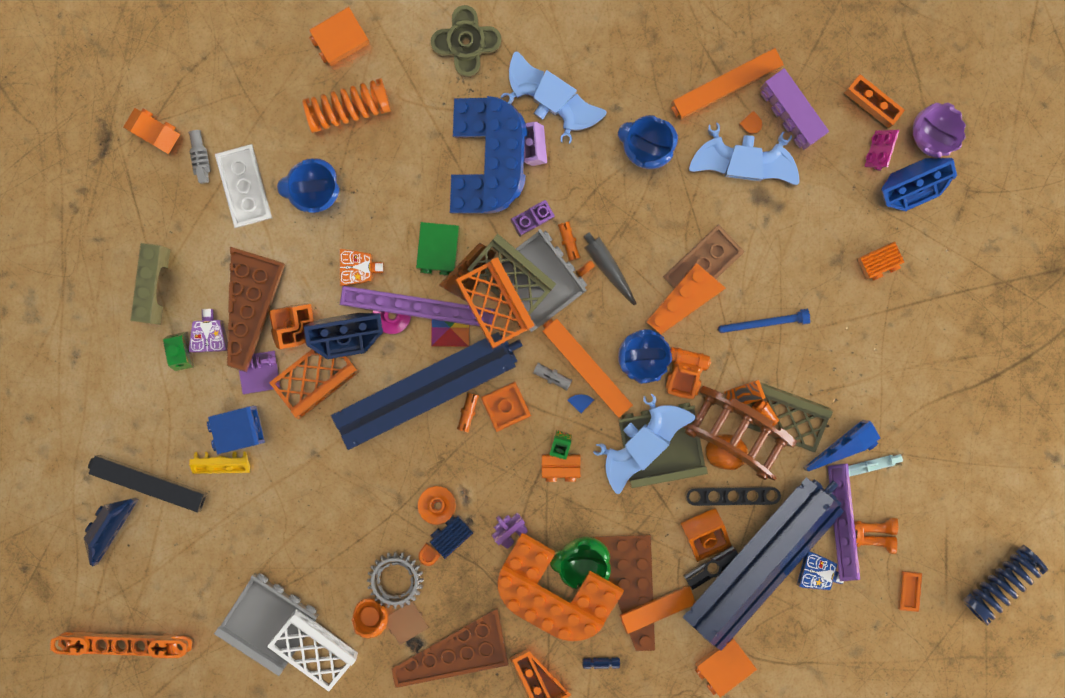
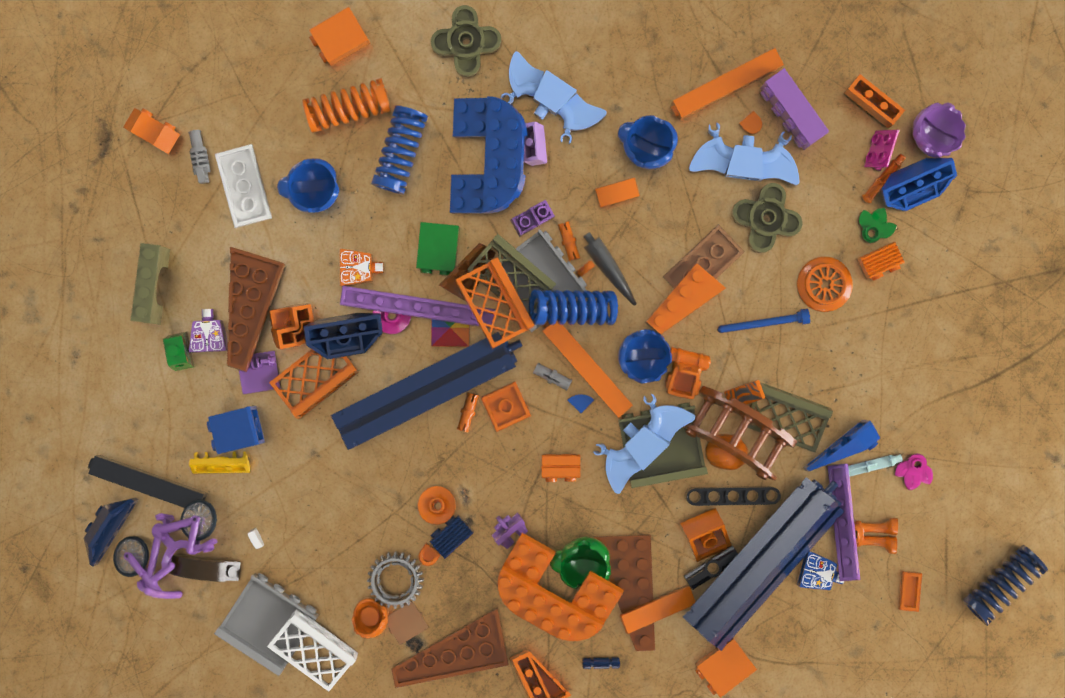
(88, 643): orange piece -> none
(132, 553): none -> piece
(205, 569): none -> dark brown arch
(255, 538): none -> white tile
(402, 116): none -> blue piece
(561, 444): green leg -> none
(570, 311): none -> blue piece
(617, 192): none -> orange slope
(764, 408): orange cone -> none
(770, 203): none -> olive plant
(804, 281): none -> orange piece
(877, 186): none -> orange piece
(877, 223): none -> green plate
(913, 474): none -> dark pink plate

